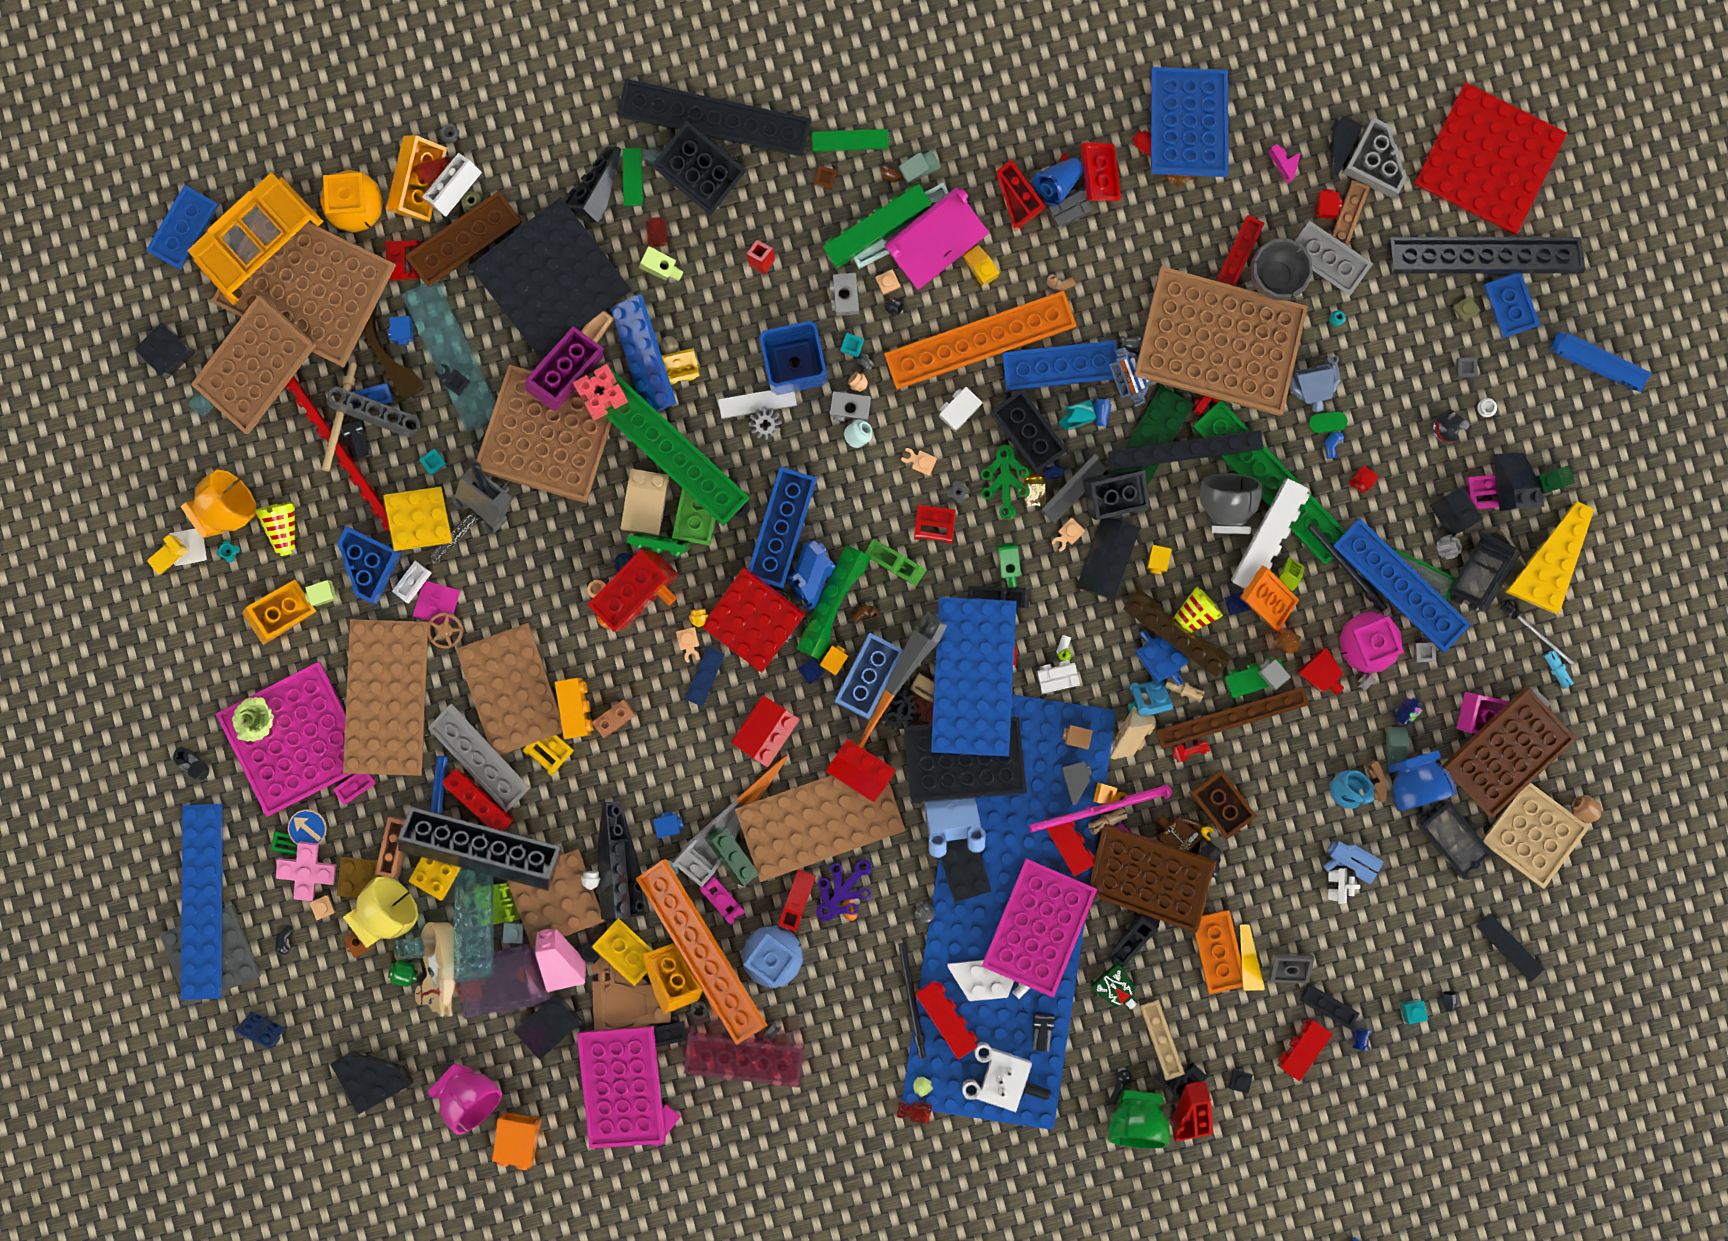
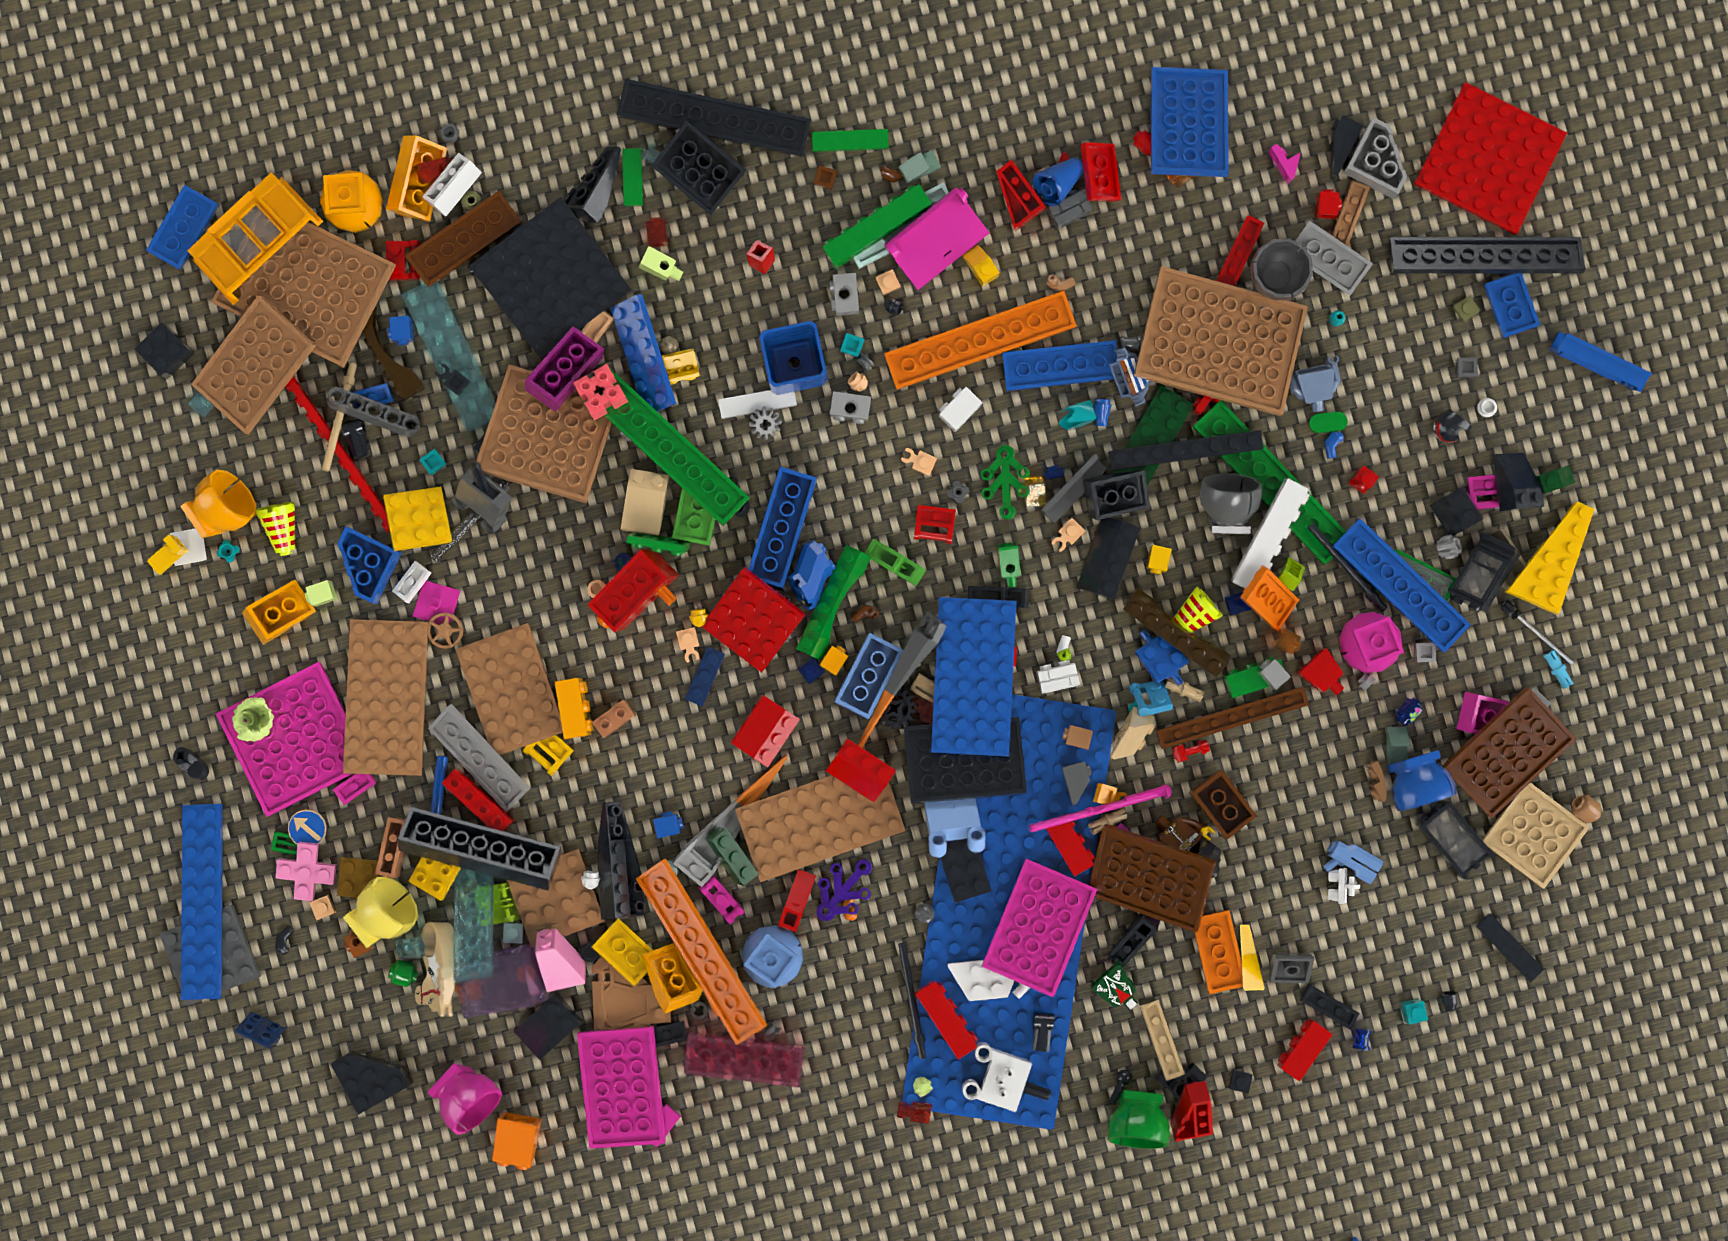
(858, 433): light aqua head -> none
(1028, 431): black brick -> none
(1346, 789): dark azure helmet -> none

